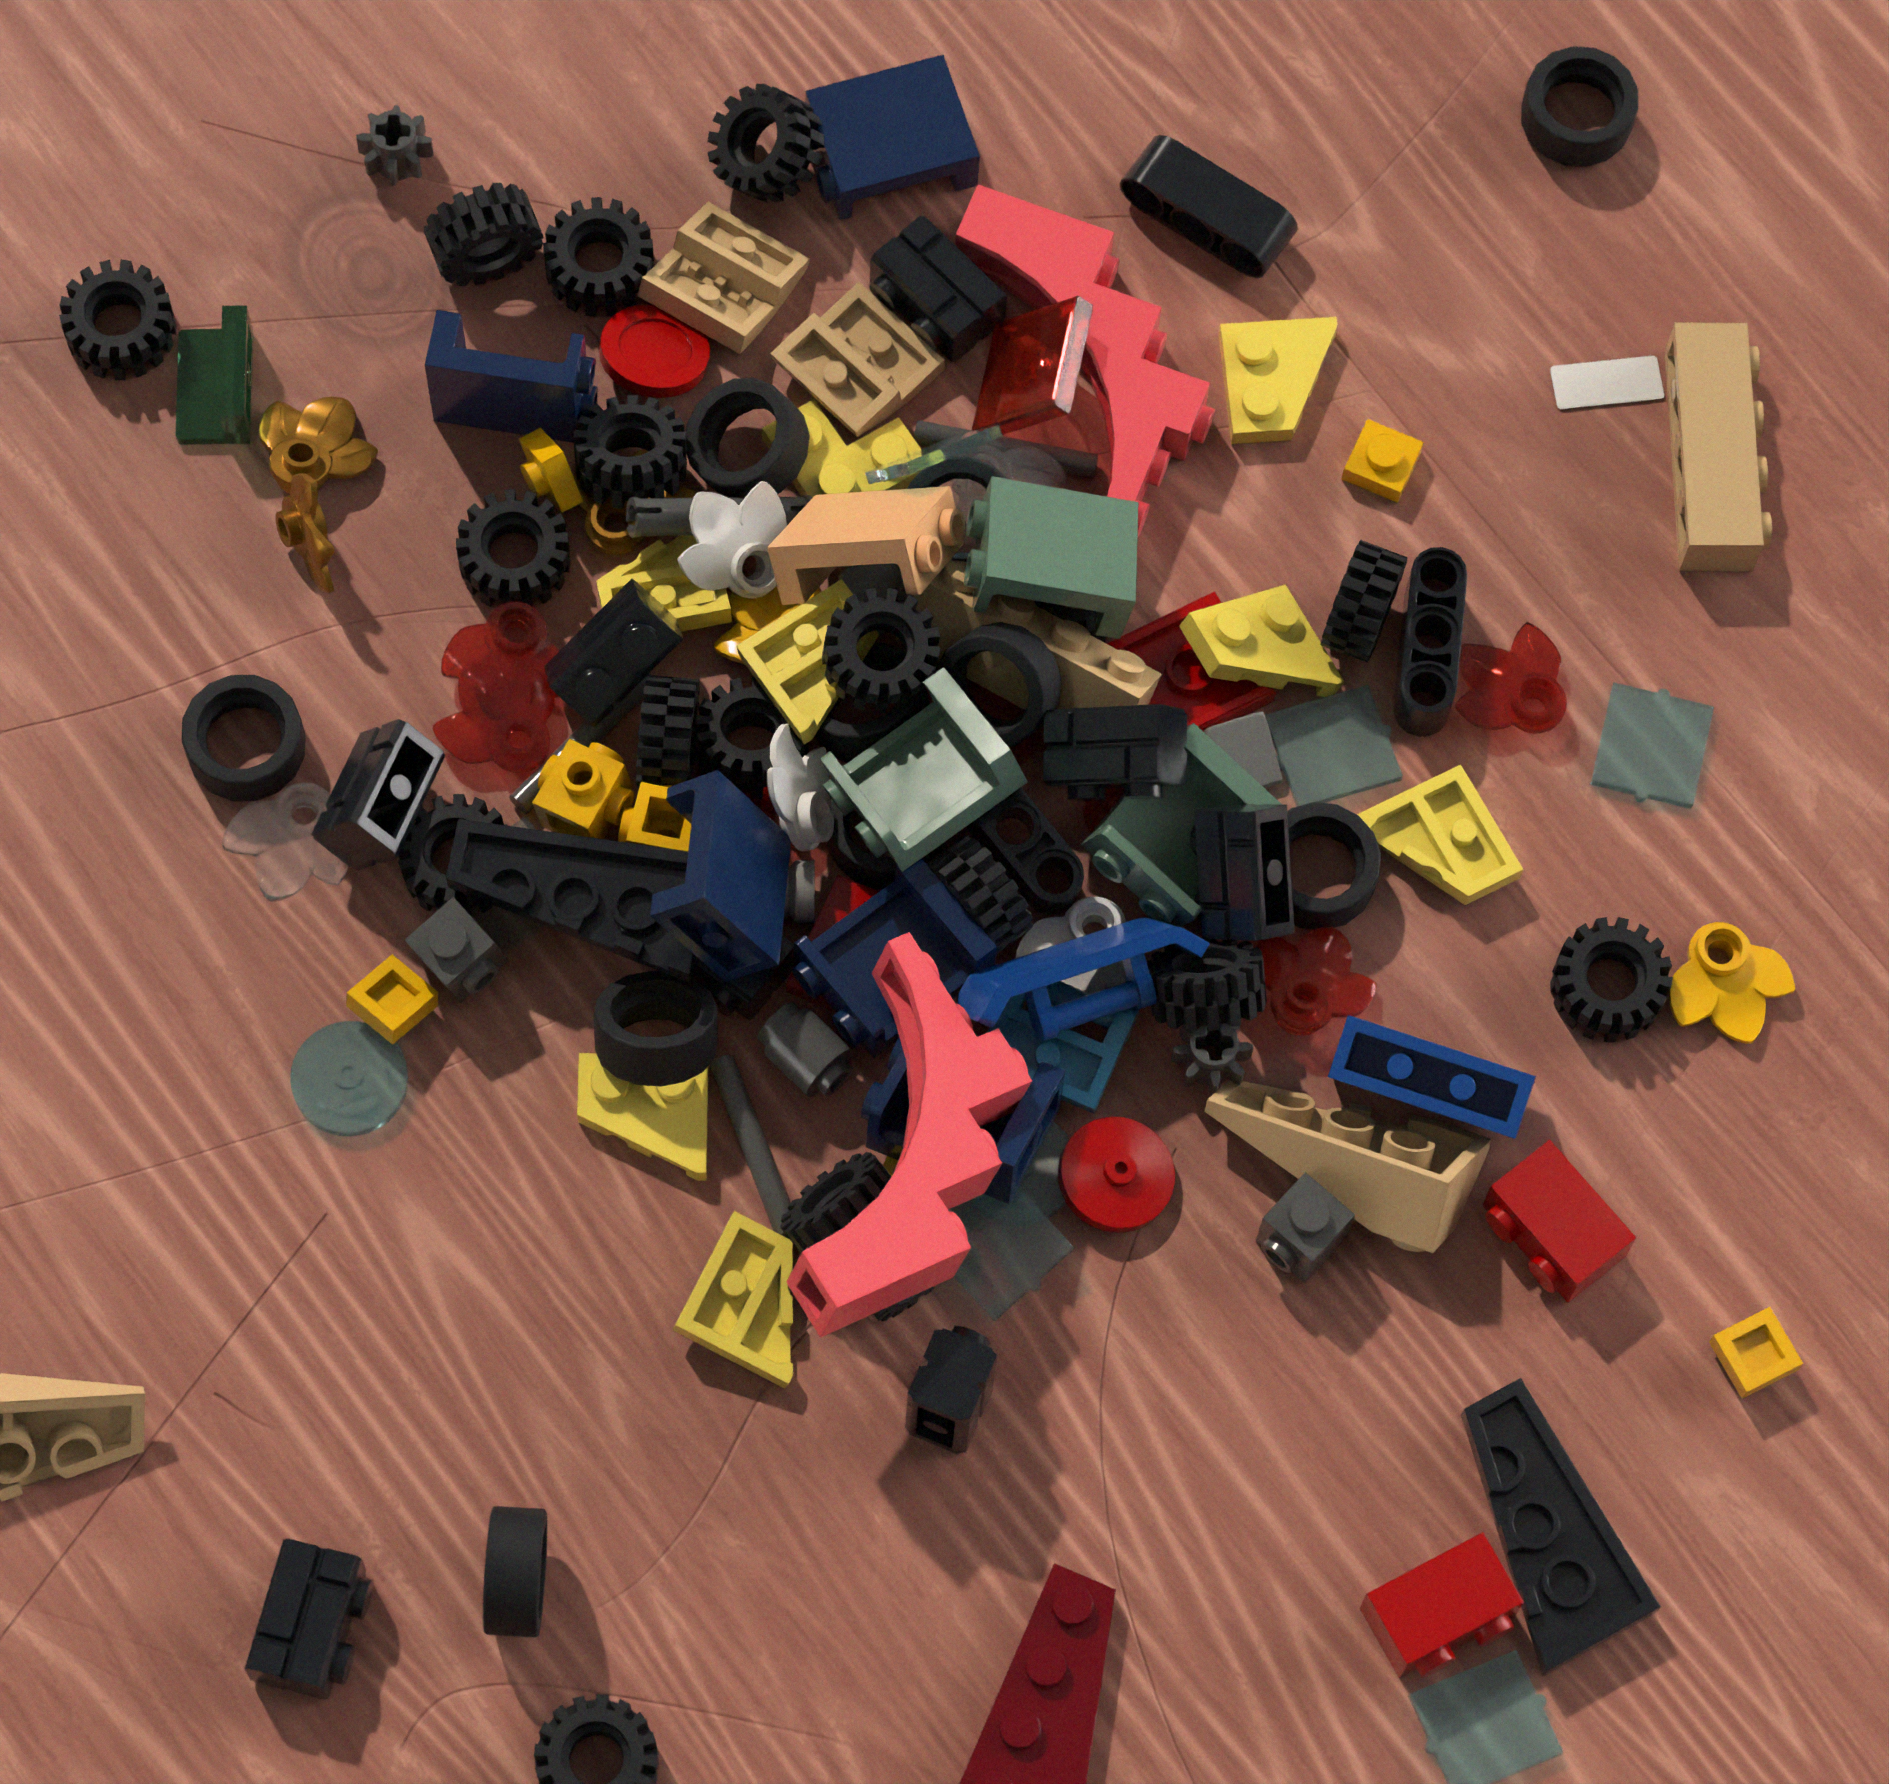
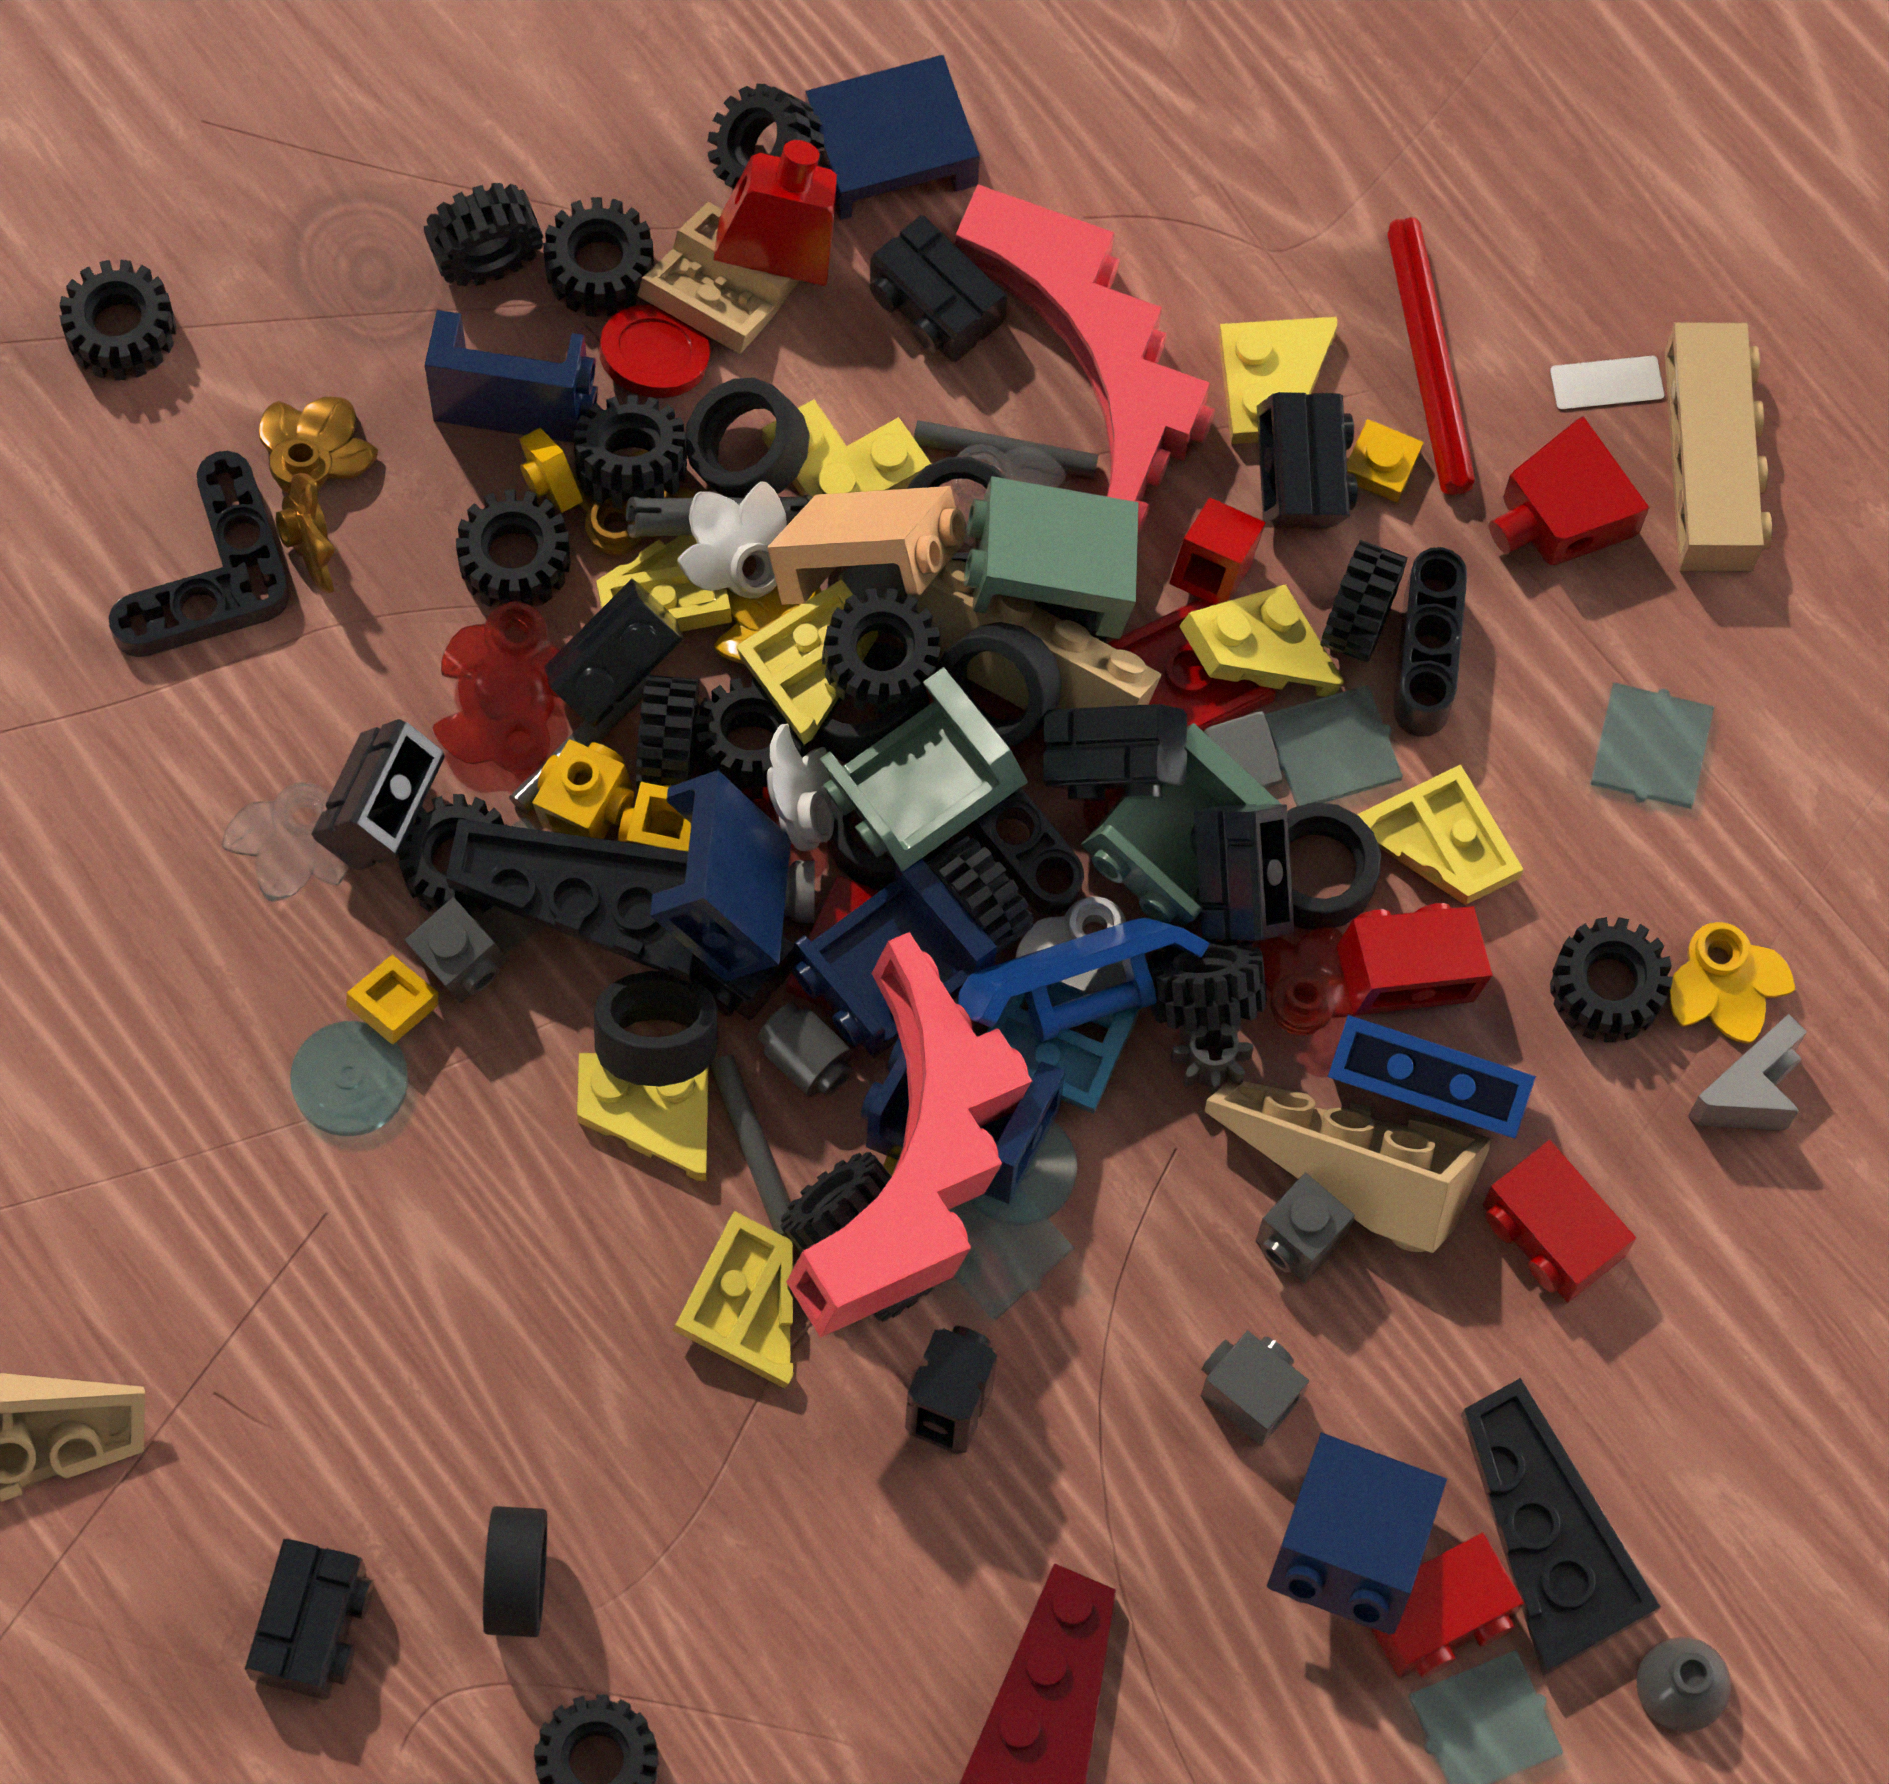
(216, 381): clear green panel -> none
(226, 585): none -> black beam
(235, 693): black tyre -> none
(395, 129): dark grey gear -> none
(781, 216): none -> red torso
(859, 360): tan slope -> none
(933, 454): clear light blue piece -> none
(1033, 366): clear red tile -> none
(1116, 1174): red piece -> none
(1208, 206): black beam -> none
(1217, 552): none -> red brick
(1253, 1384): none -> dark grey brick
(1305, 460): none -> black brick
(1357, 1534): none -> dark blue panel
(1413, 959): none -> red brick
(1431, 356): none -> red axle
(1506, 679): clear red plate -> none
(1569, 499): none -> red torso
(1579, 66): black tyre -> none
(1683, 1684): none -> dark grey brick
(1747, 1091): none -> light grey slope
(1755, 1352): yellow plate -> none

